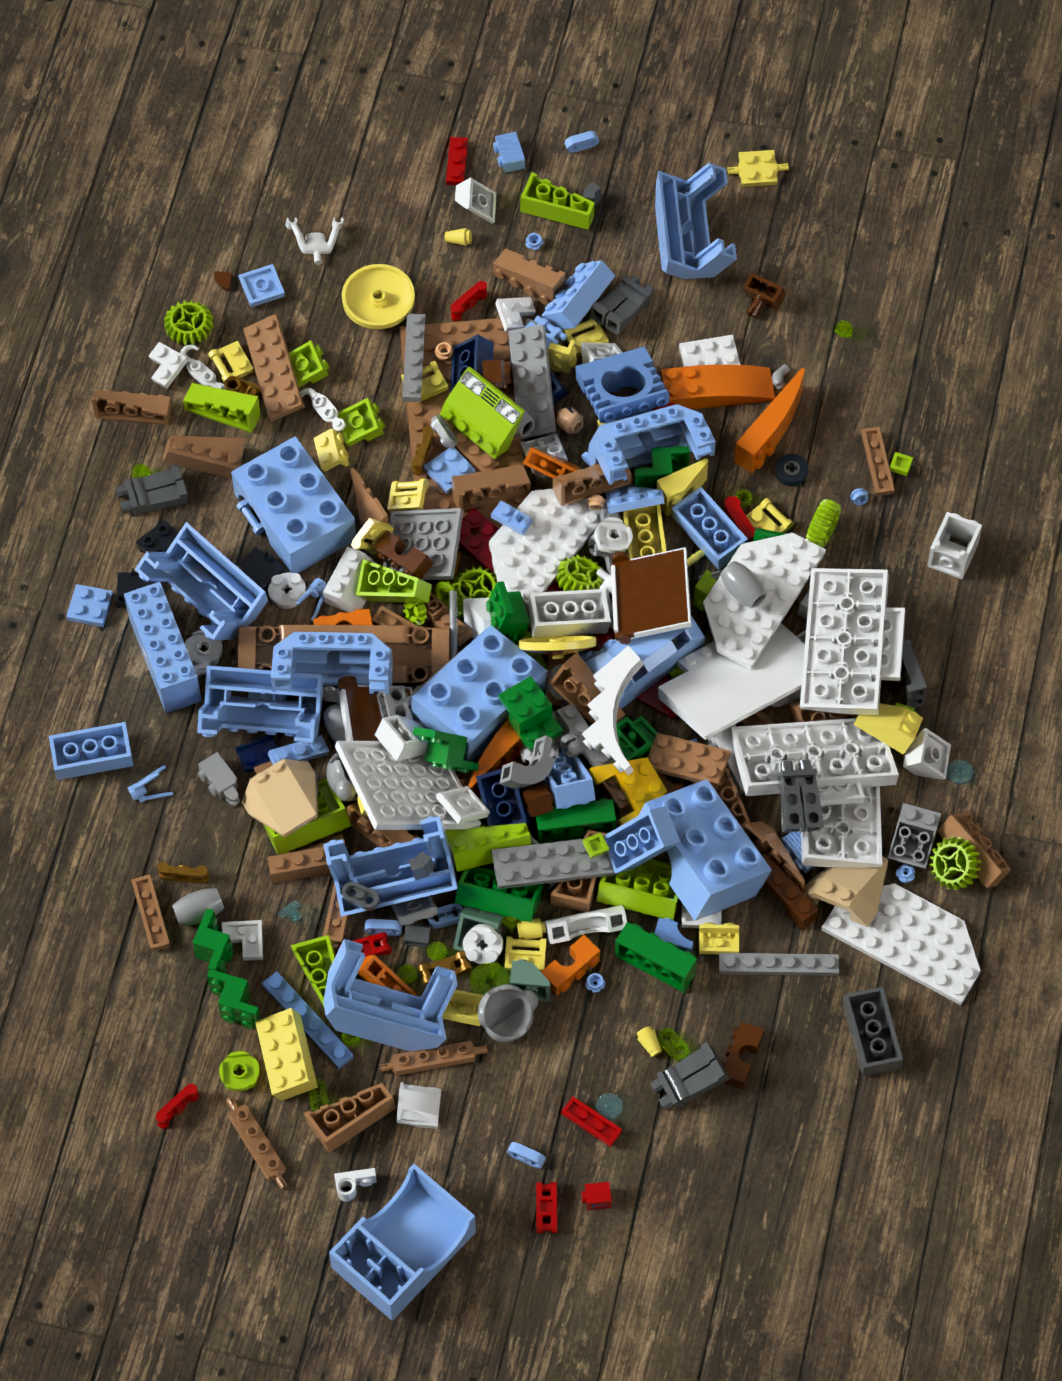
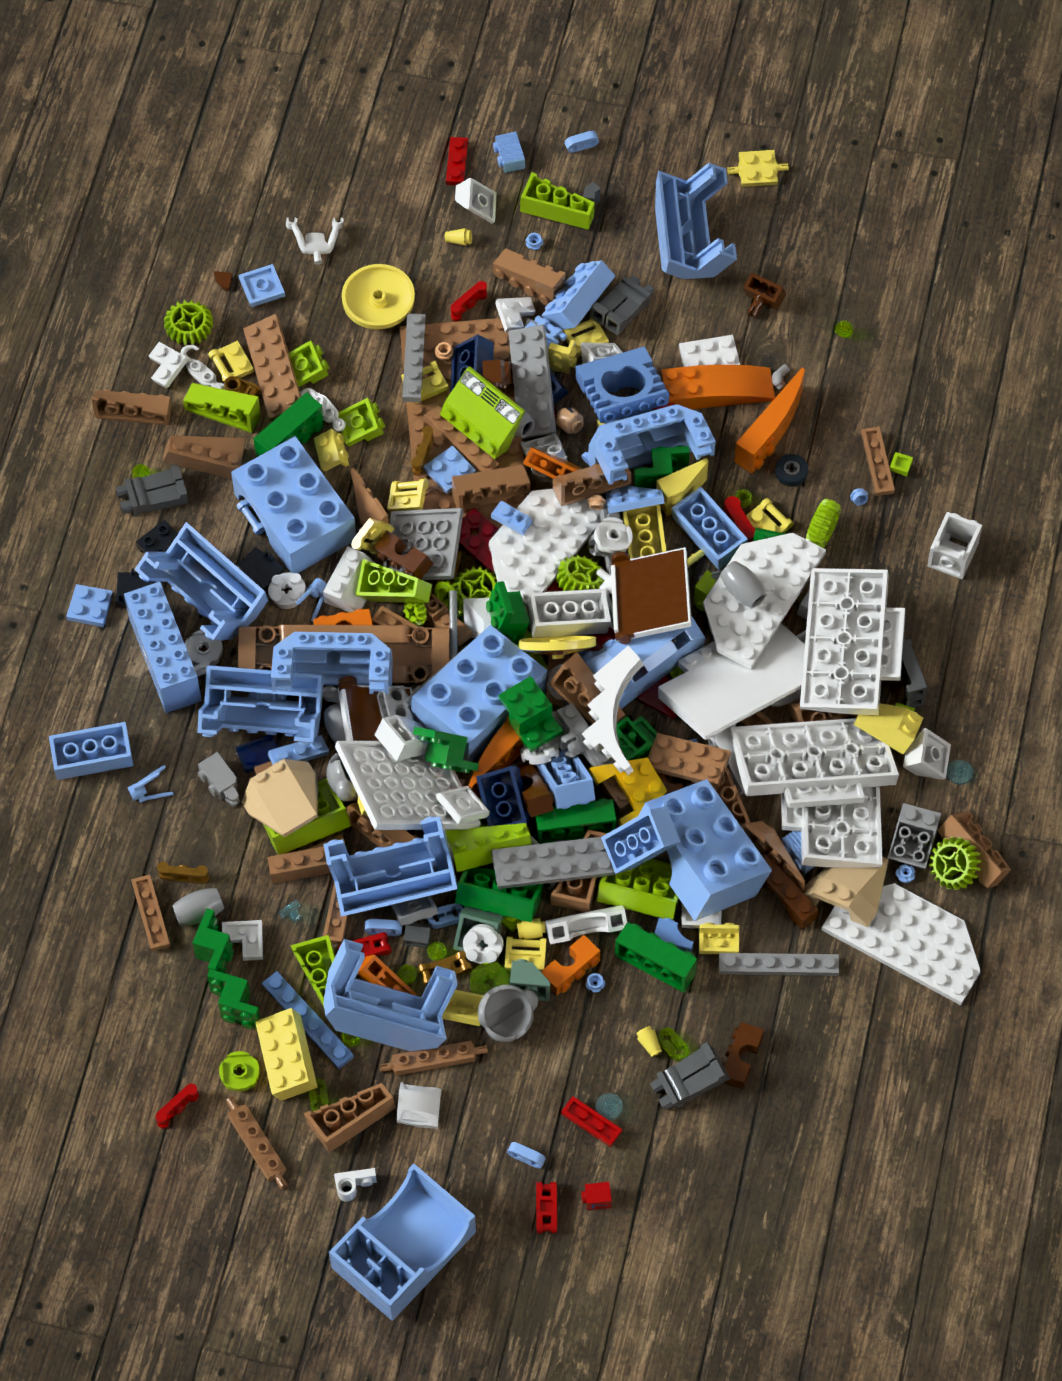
(299, 420): none -> green brick
(361, 897): dark grey plate -> none
(421, 866): dark grey piece -> none
(441, 427): light grey plate -> none
(520, 776): light grey arch -> none
(595, 845): lime plate -> none
(799, 797): dark grey hips -> none
(883, 1035): dark grey brick -> none

